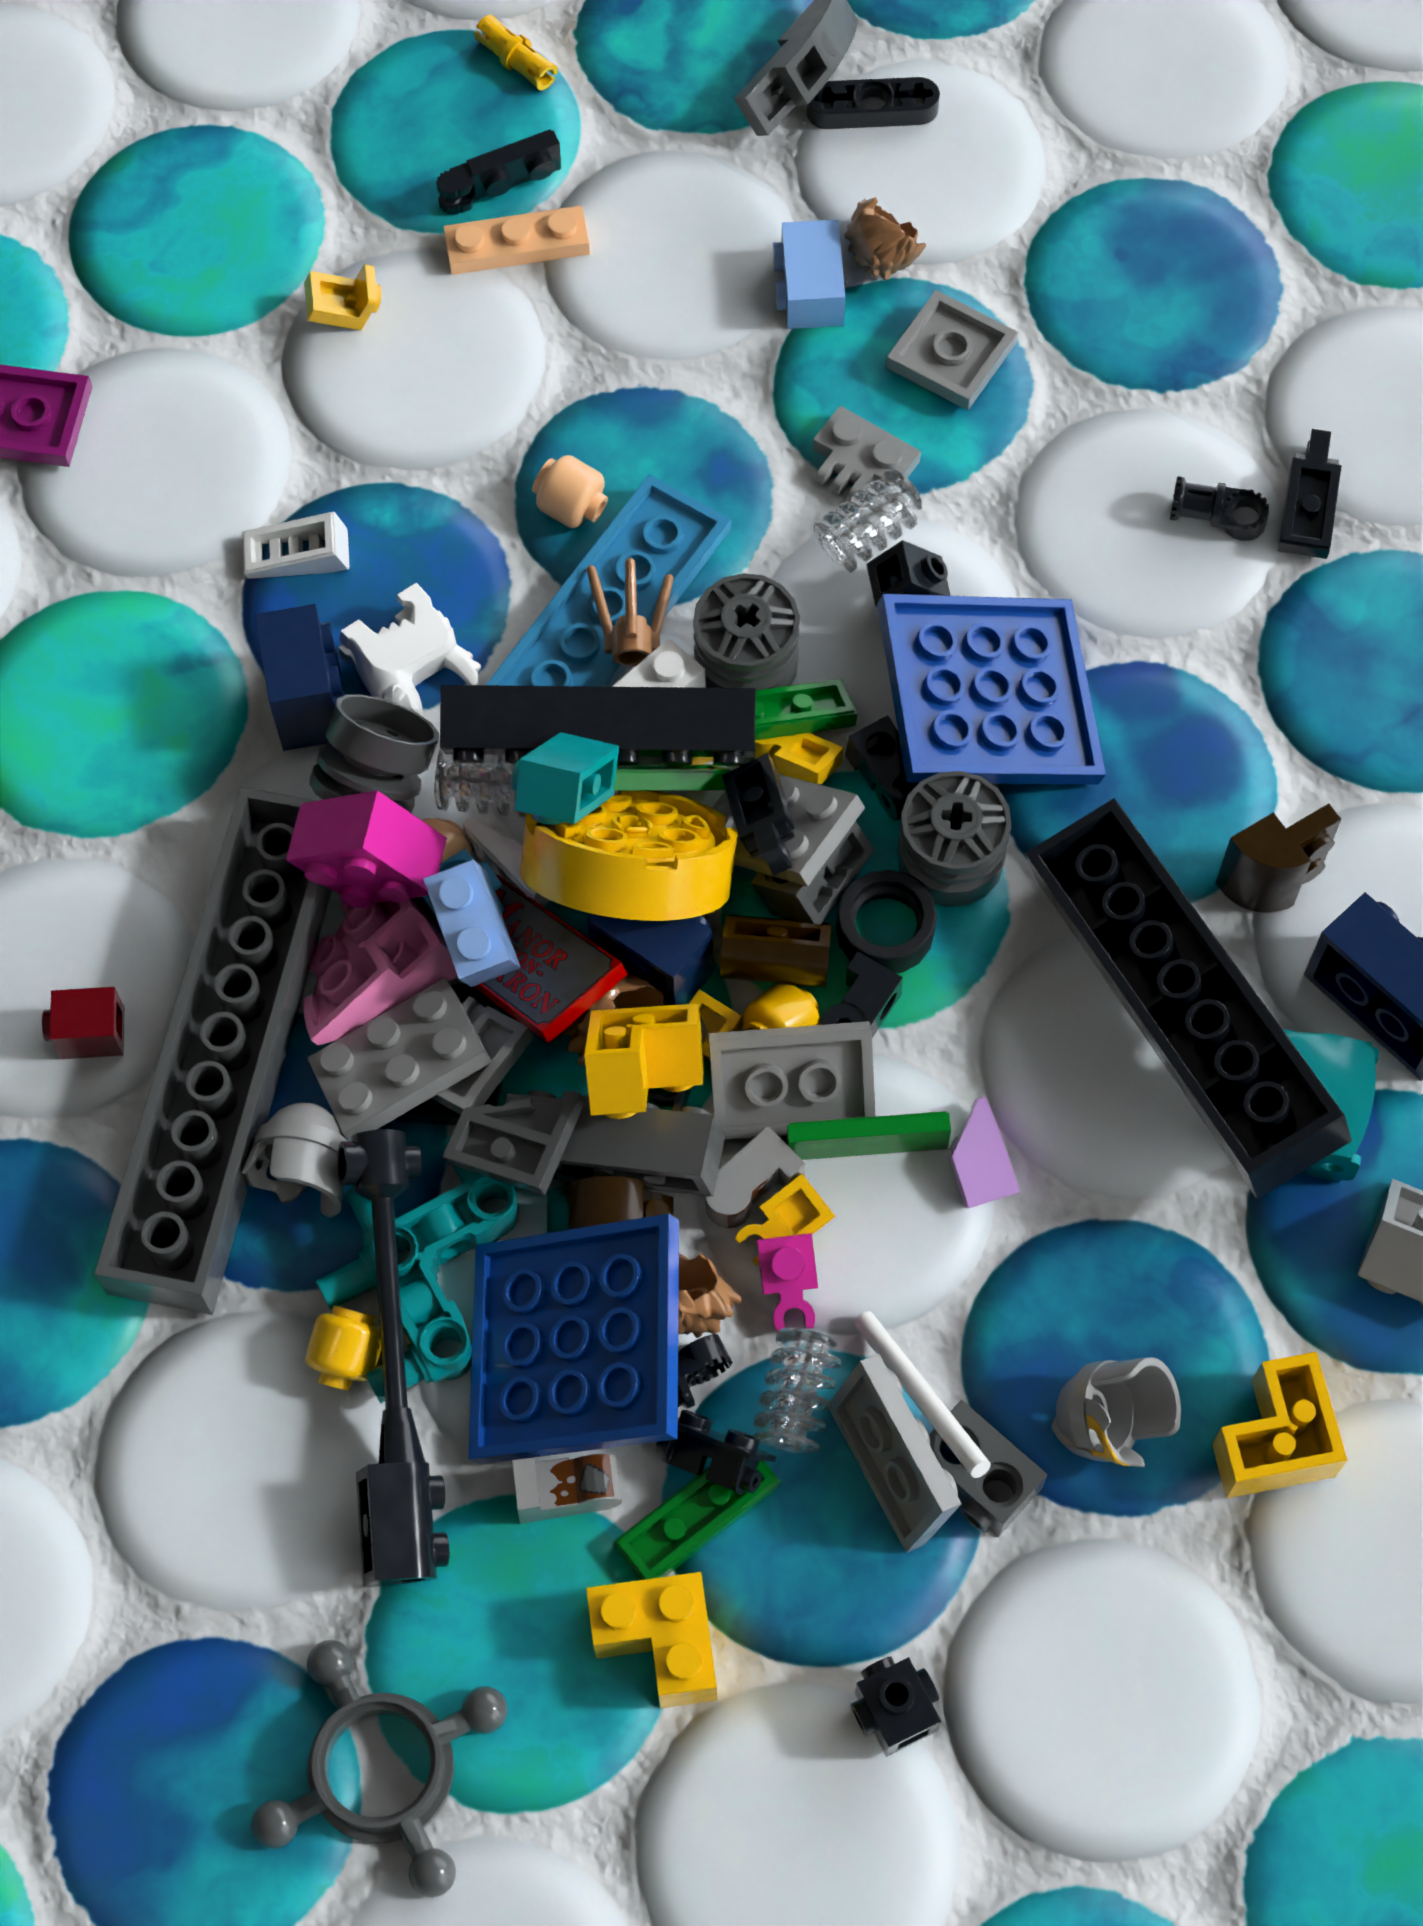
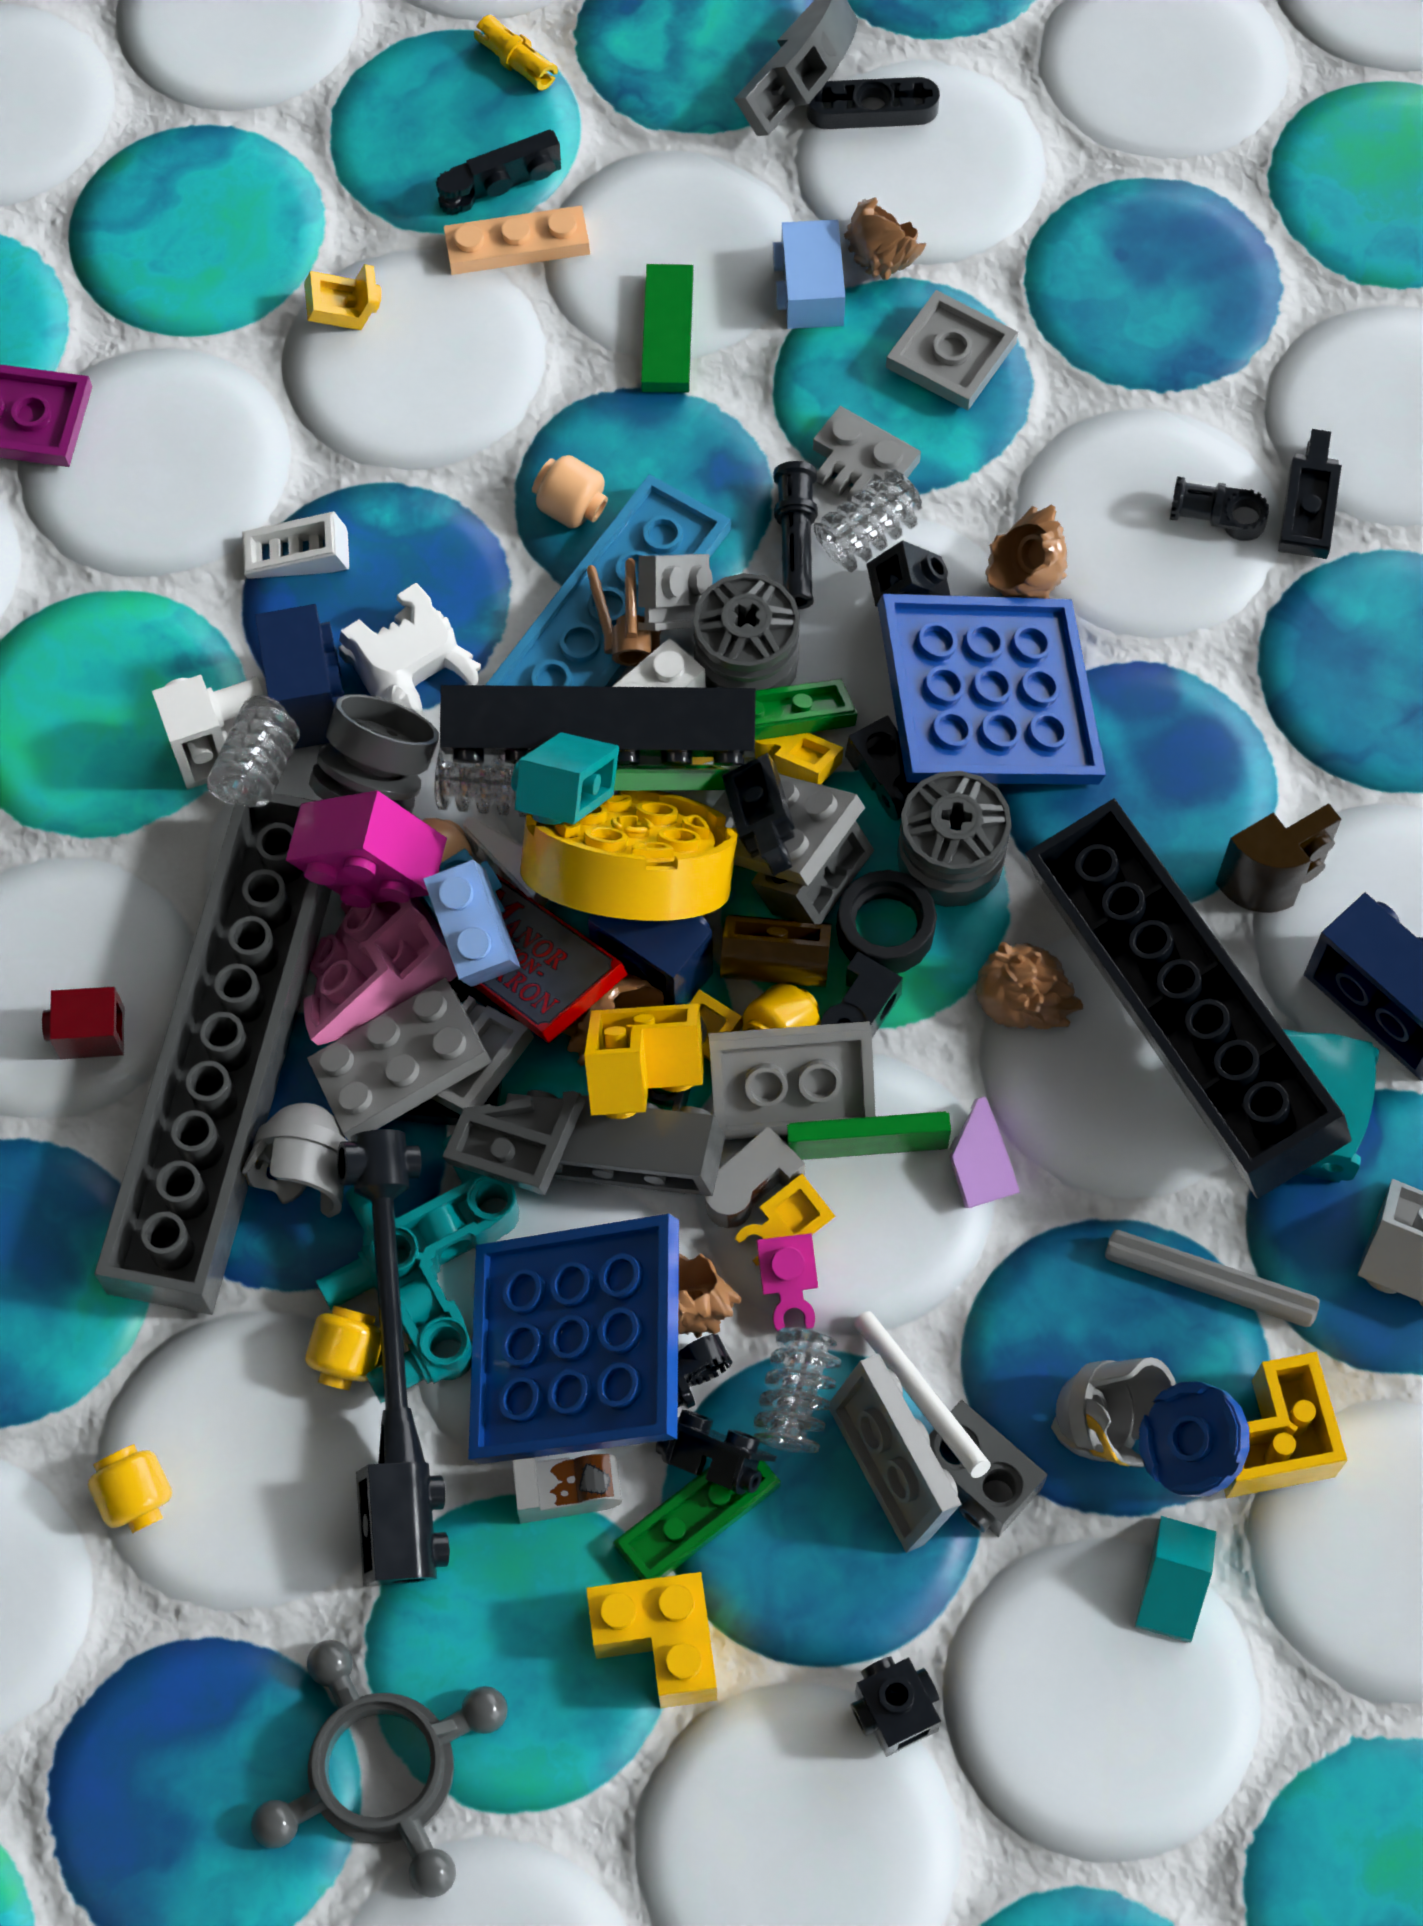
(129, 1488): none -> yellow head
(200, 721): none -> white brick
(254, 753): none -> clear piece
(603, 1201): dark brown brick -> none
(667, 328): none -> green tile
(671, 588): none -> light grey plate
(796, 515): none -> black pin
(1025, 988): none -> medium nougat hair
(1029, 557): none -> medium nougat hair
(1176, 1579): none -> teal slope
(1194, 1439): none -> blue tile
(1212, 1278): none -> light grey axle

